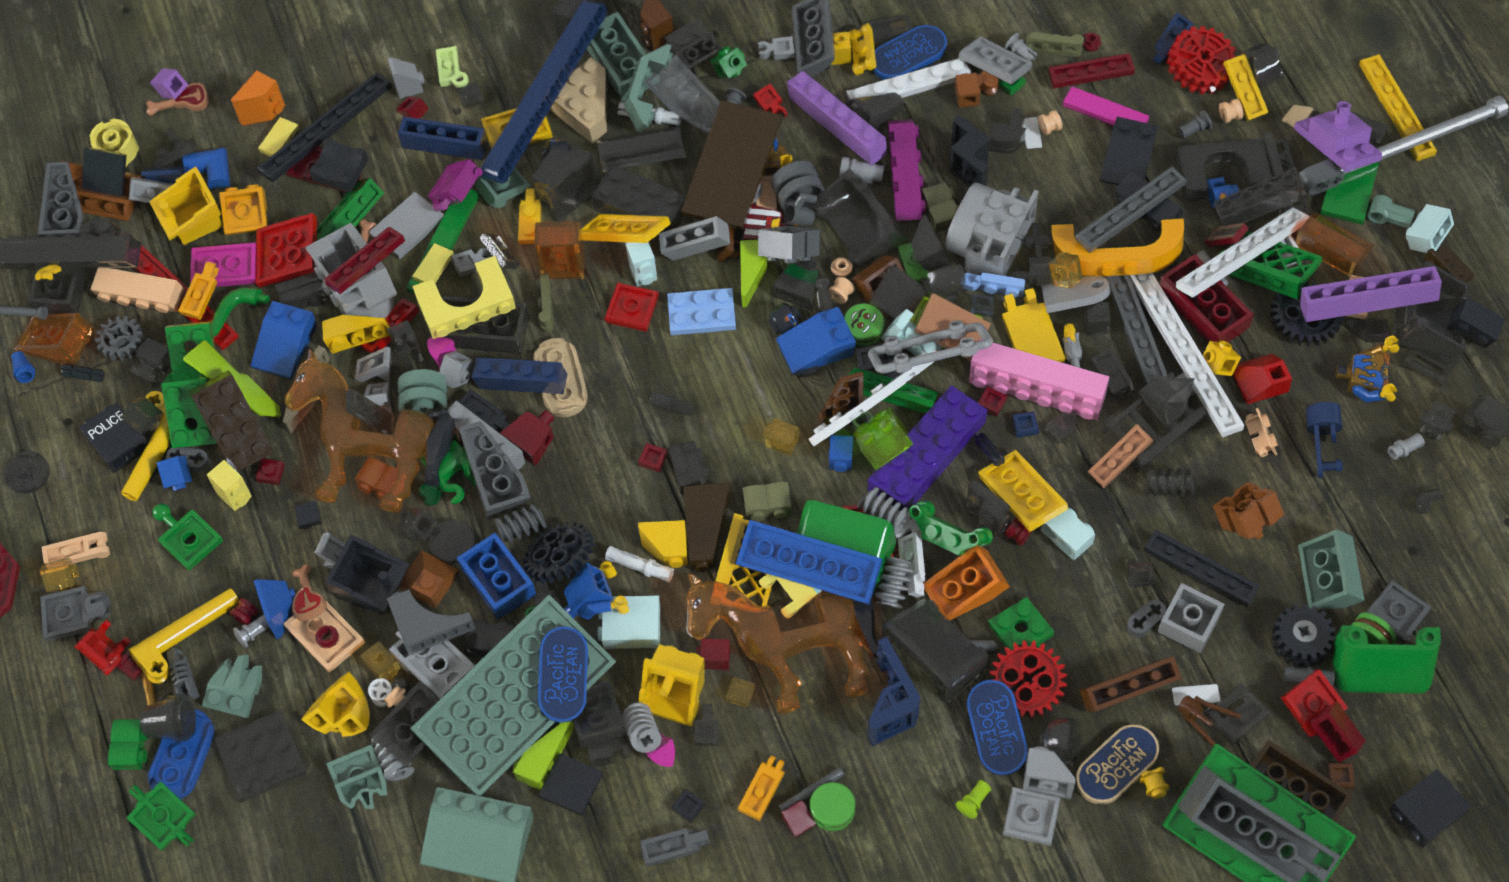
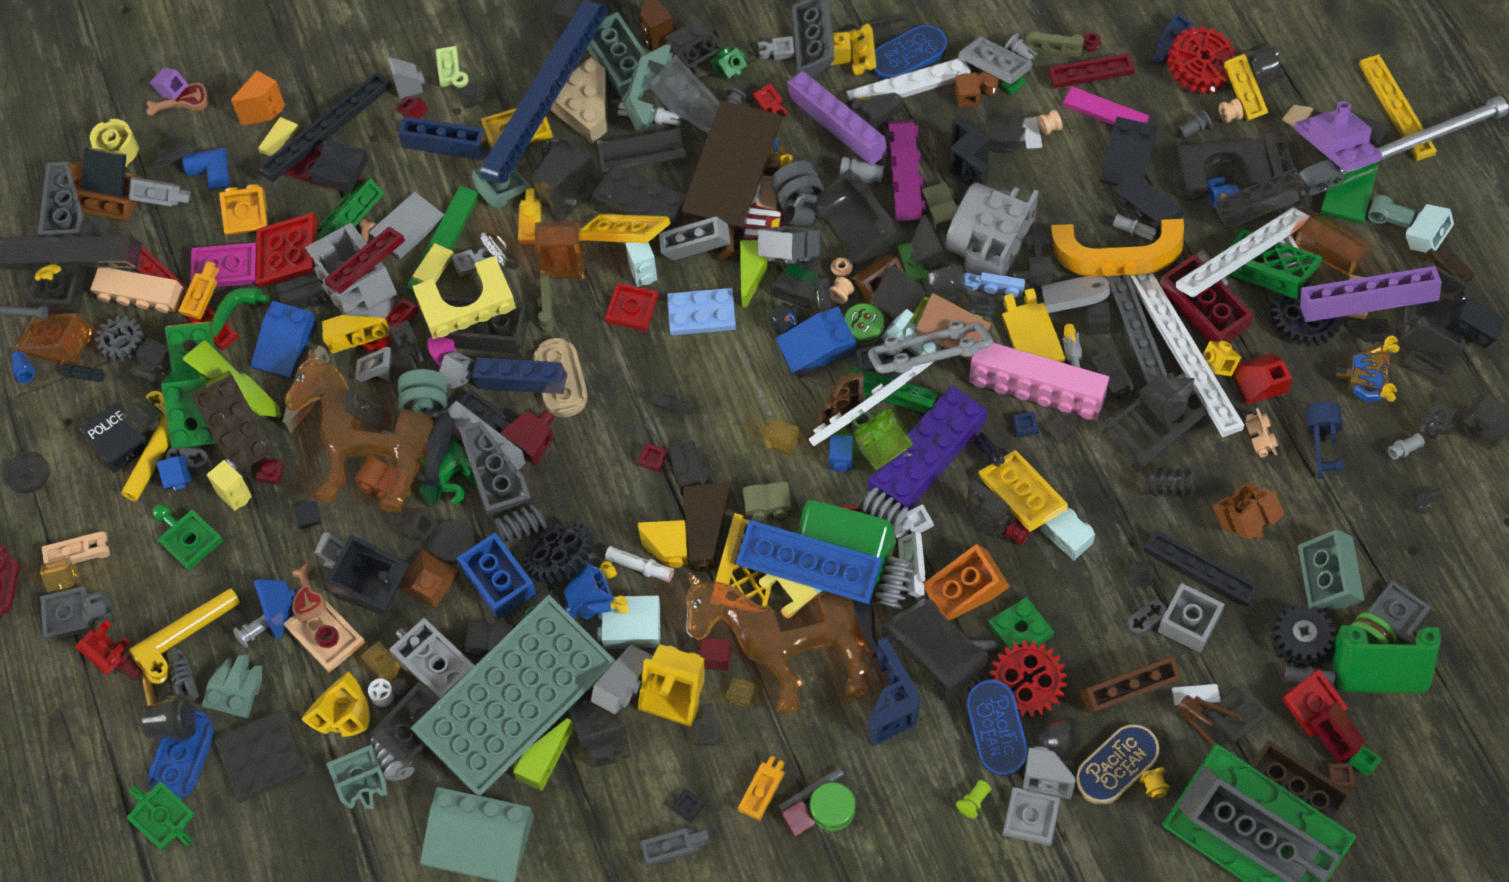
(127, 745): green brick -> none
(165, 174): dark blue panel -> none
(187, 208): yellow piece -> none
(244, 612): dark red wheel -> none
(380, 394): light grey slope -> none
(395, 696): light nougat plate -> none
(422, 627): dark grey arch -> none
(454, 184): magenta piece -> none
(562, 674): tile -> none
(570, 784): black tile -> none
(620, 680): none -> light grey brick
(641, 727): light grey piece -> none
(665, 753): dark pink tile -> none
(945, 534): green plate -> none
(993, 401): dark red plate -> none
(1065, 270): clear yellow brick -> none
(1120, 456): nougat tile -> none
(1130, 209): dark grey tile -> none
(1134, 227): none -> light grey axle
(1226, 235): dark red tile -> none
(1365, 761): none -> green tile
(1429, 808): black brick -> none

